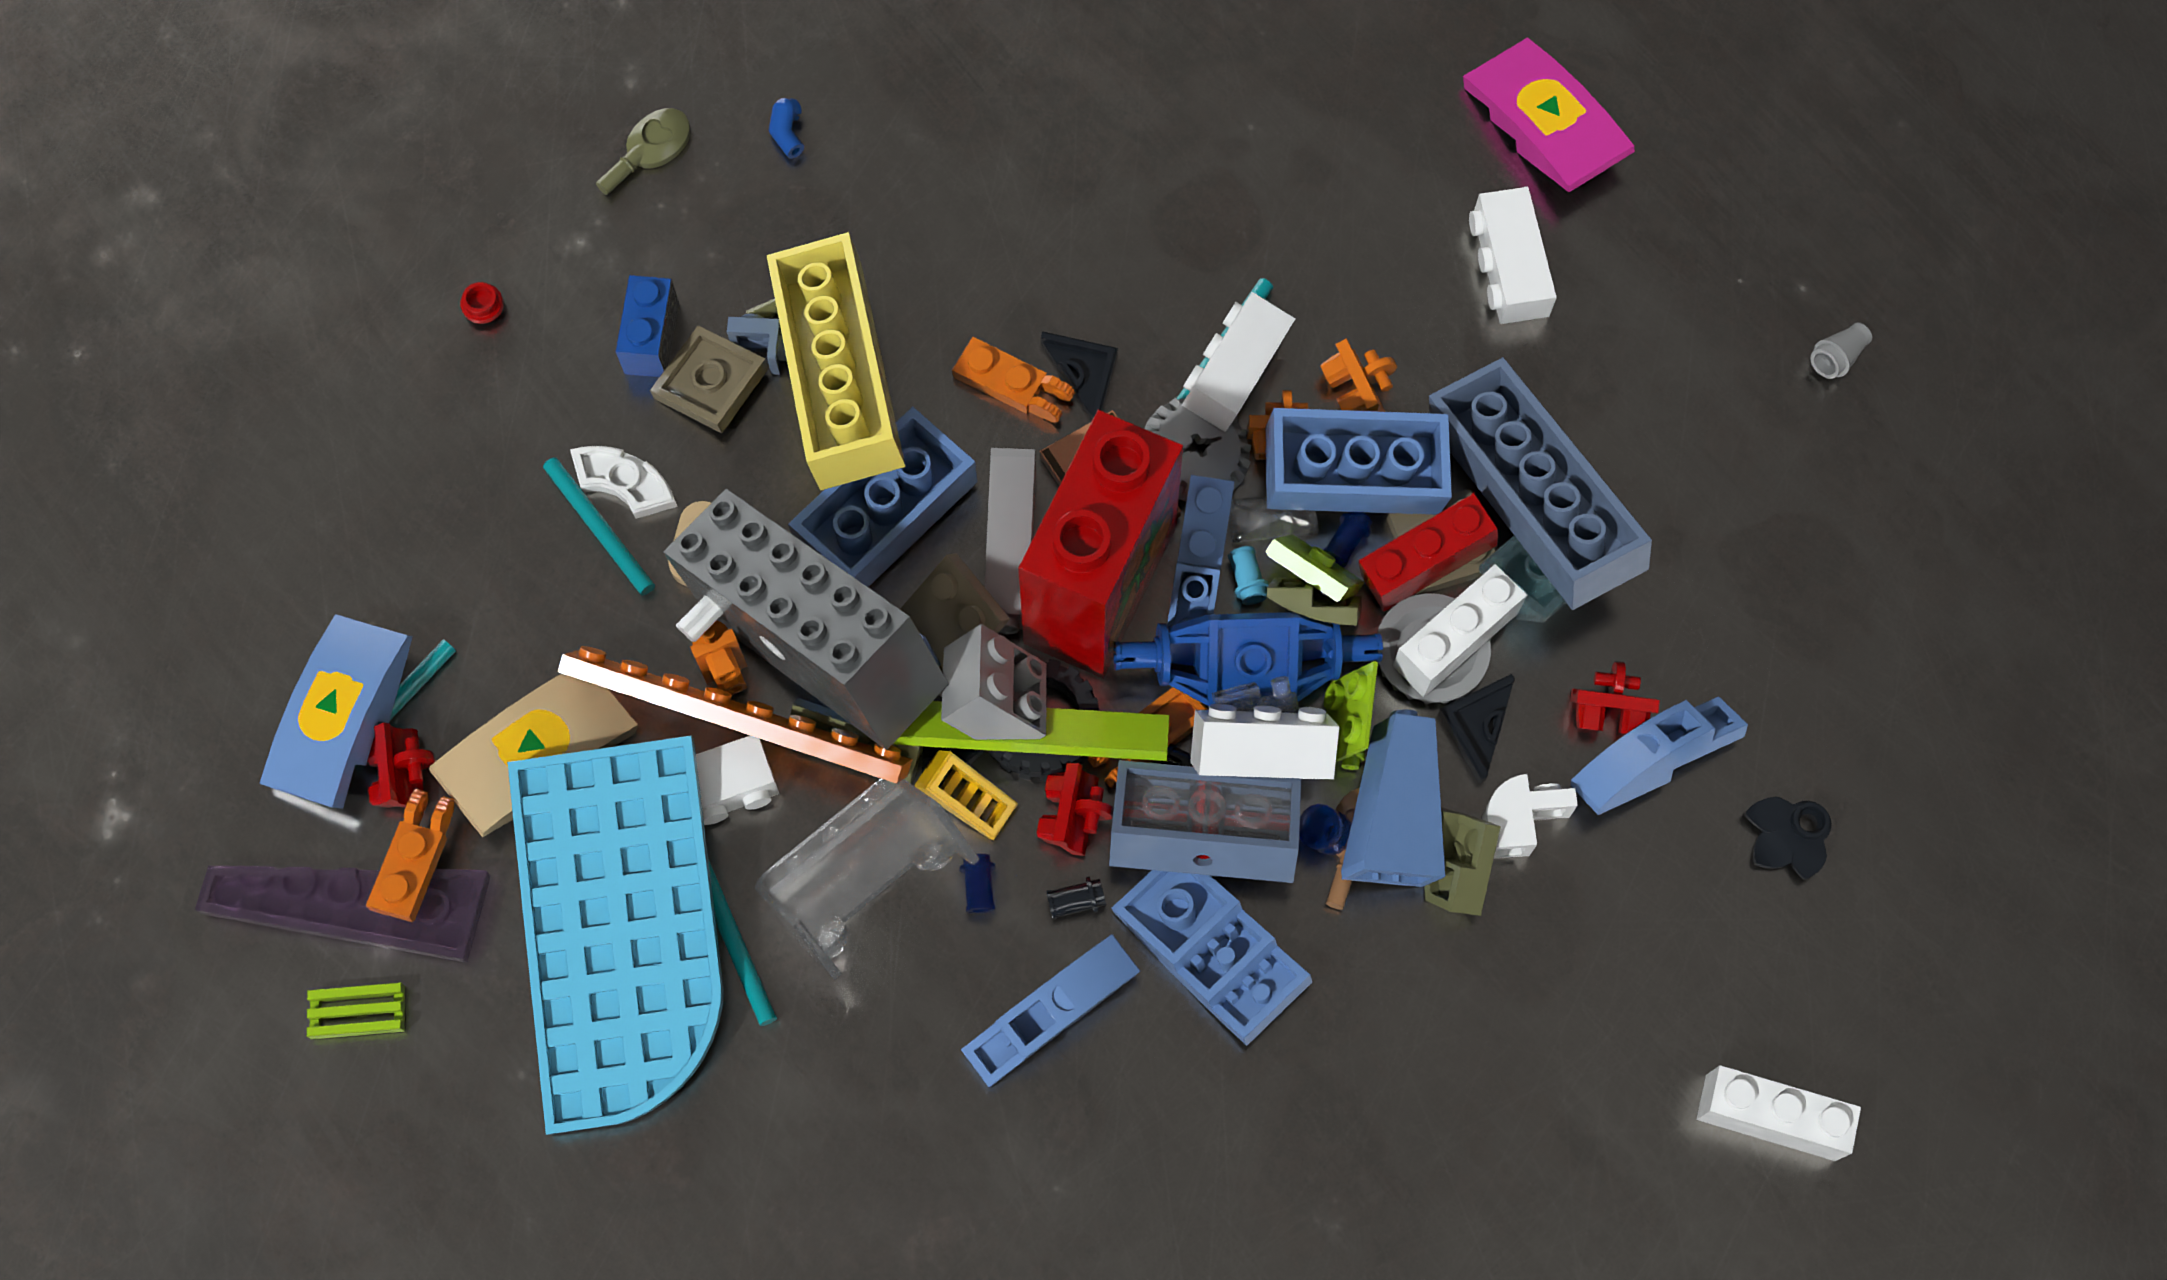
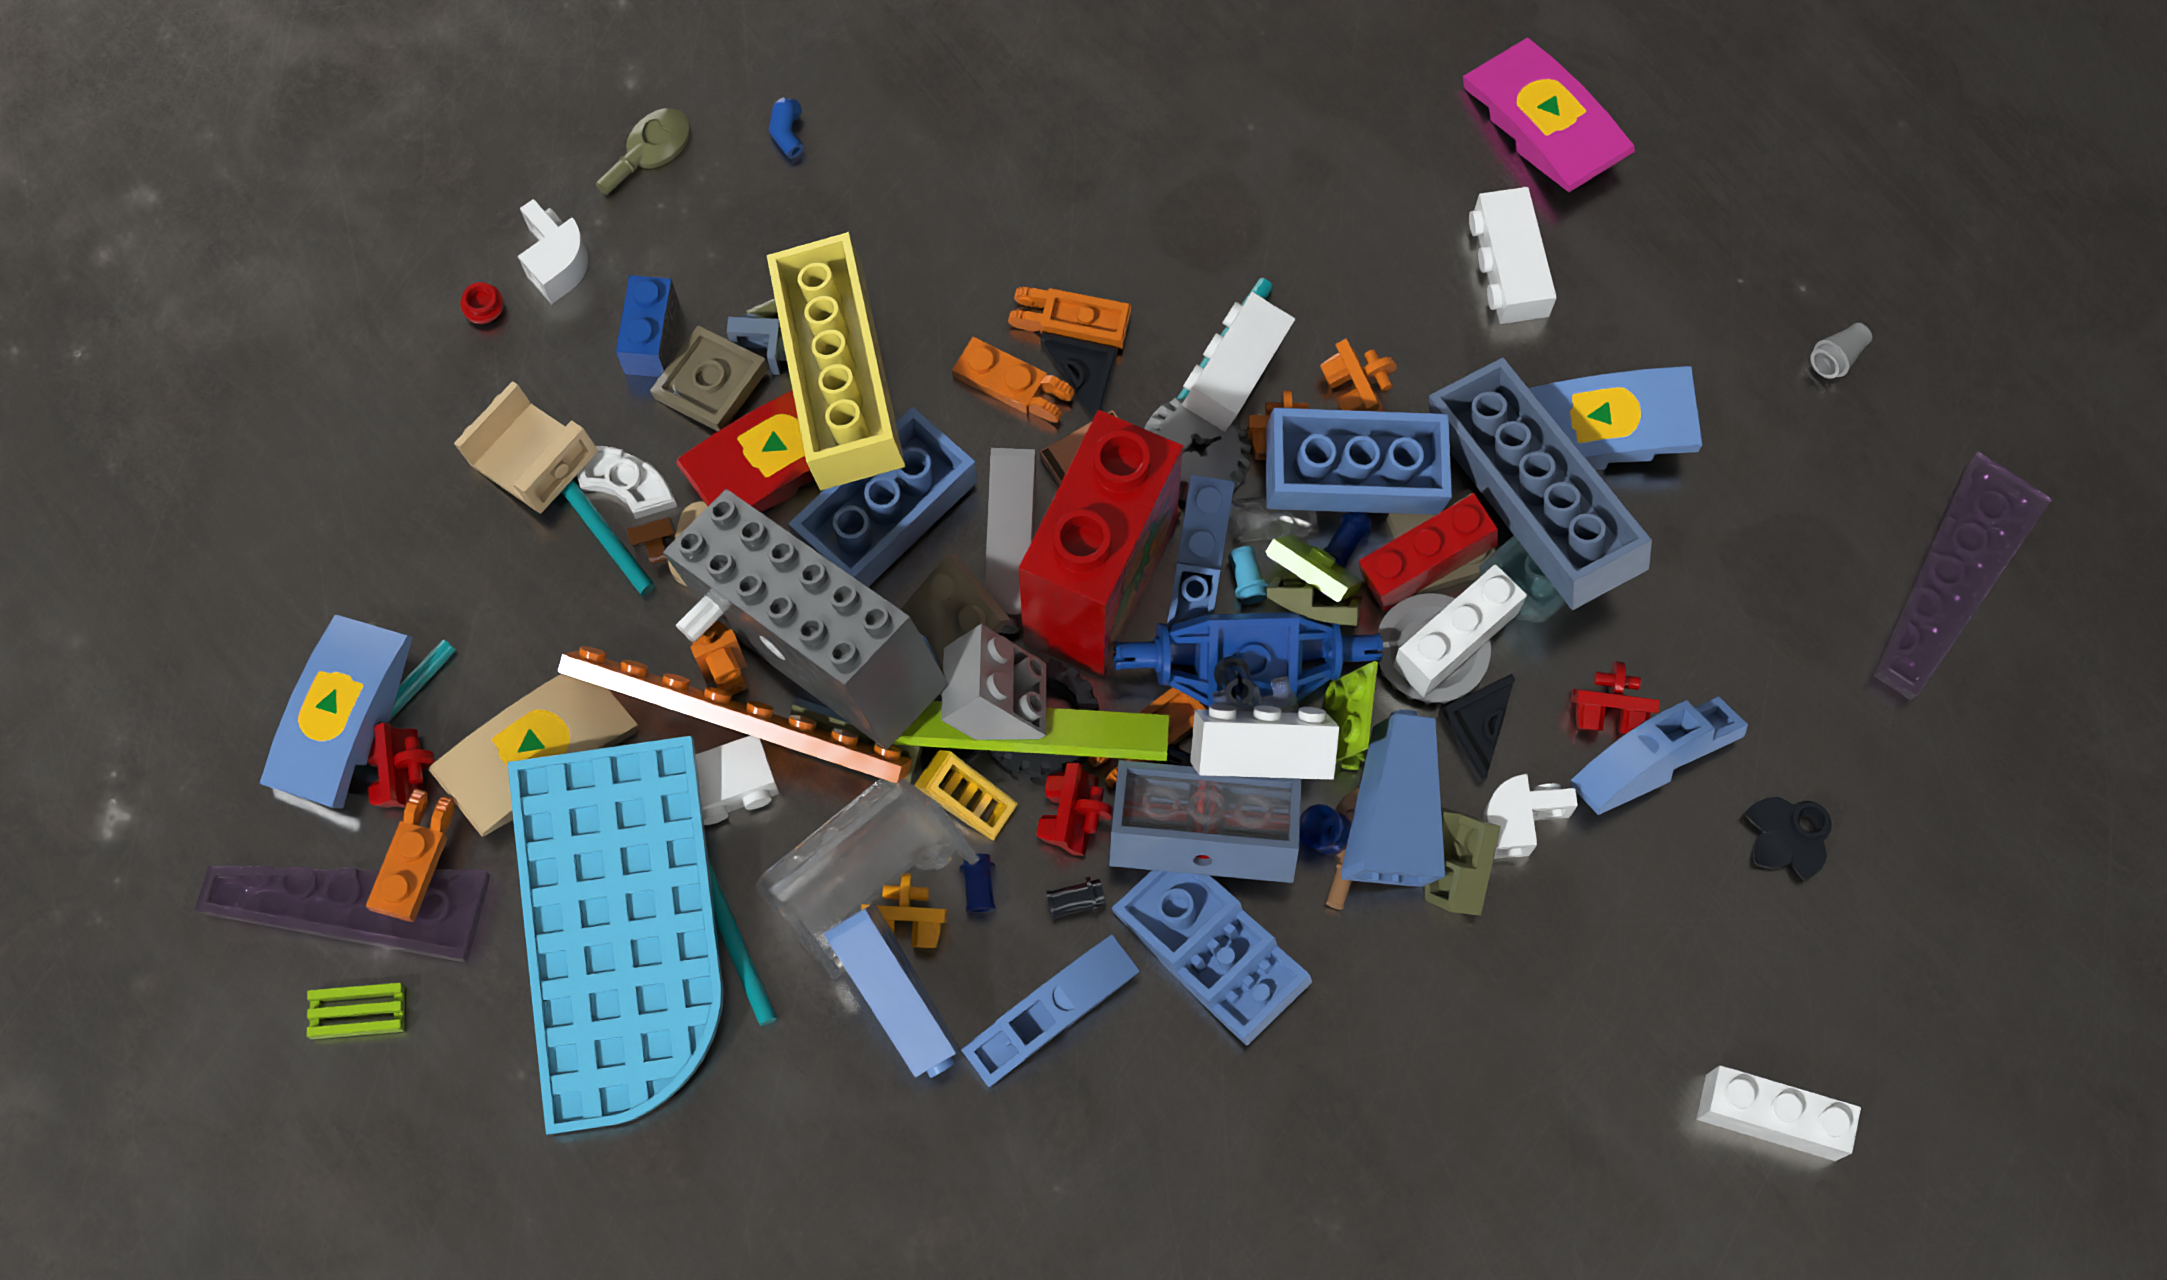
(525, 448): none -> tan panel
(560, 255): none -> white brick
(652, 536): none -> reddish brown tile
(752, 457): none -> red slope
(893, 991): none -> medium blue slope
(926, 921): none -> light orange hips
(1072, 315): none -> orange hinge
(1233, 676): none -> black pin
(1626, 414): none -> medium blue slope
(1971, 550): none -> clear purple wing

